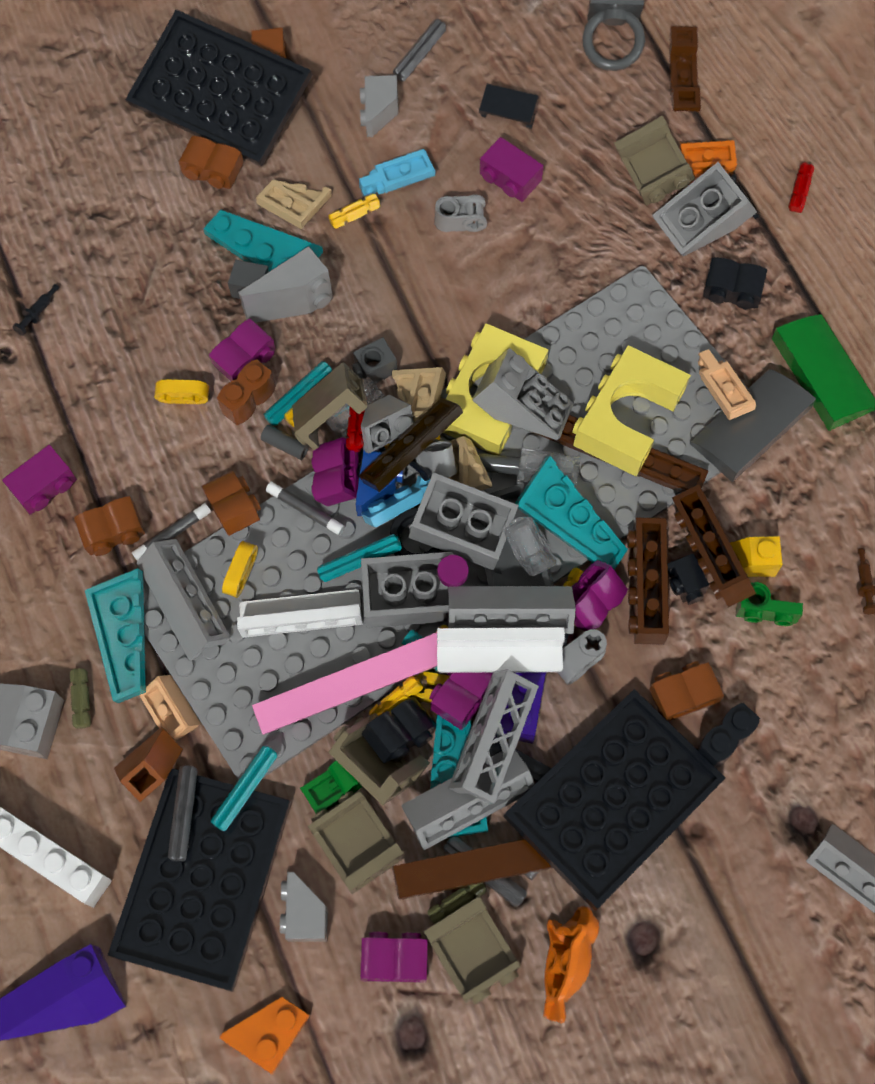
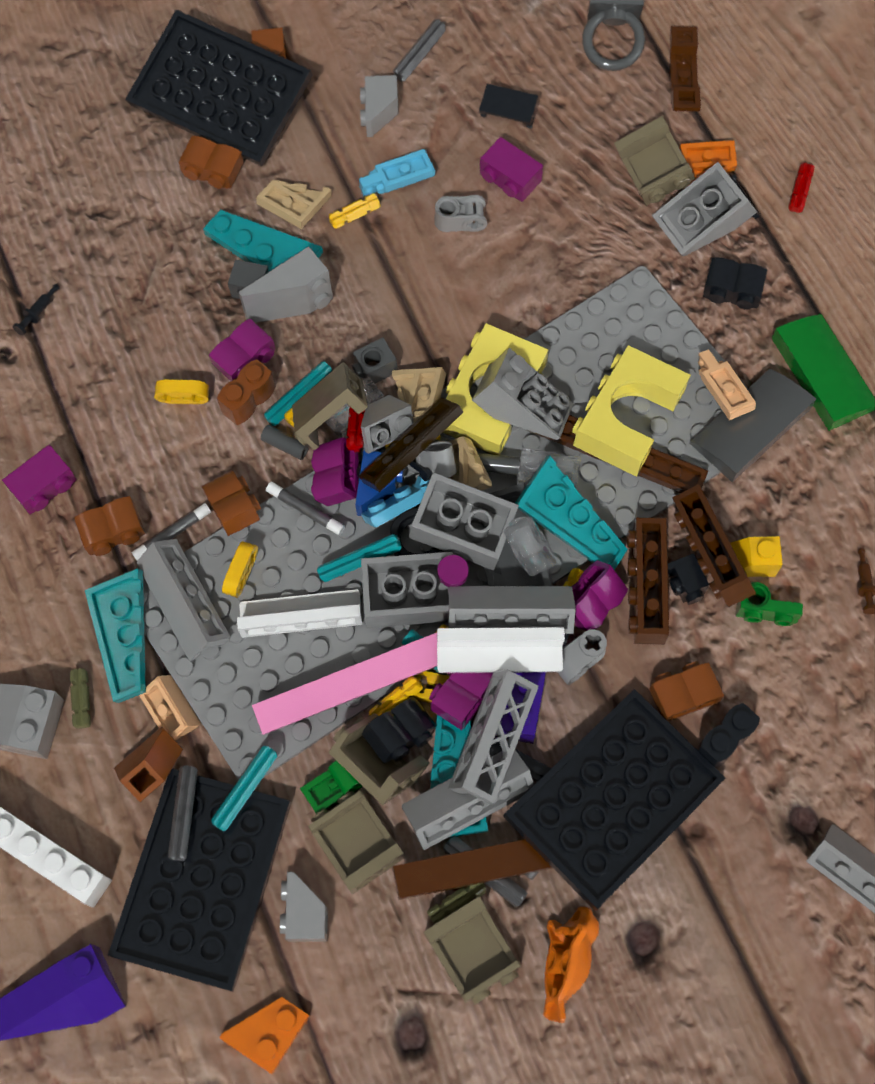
(394, 959): magenta brick -> none

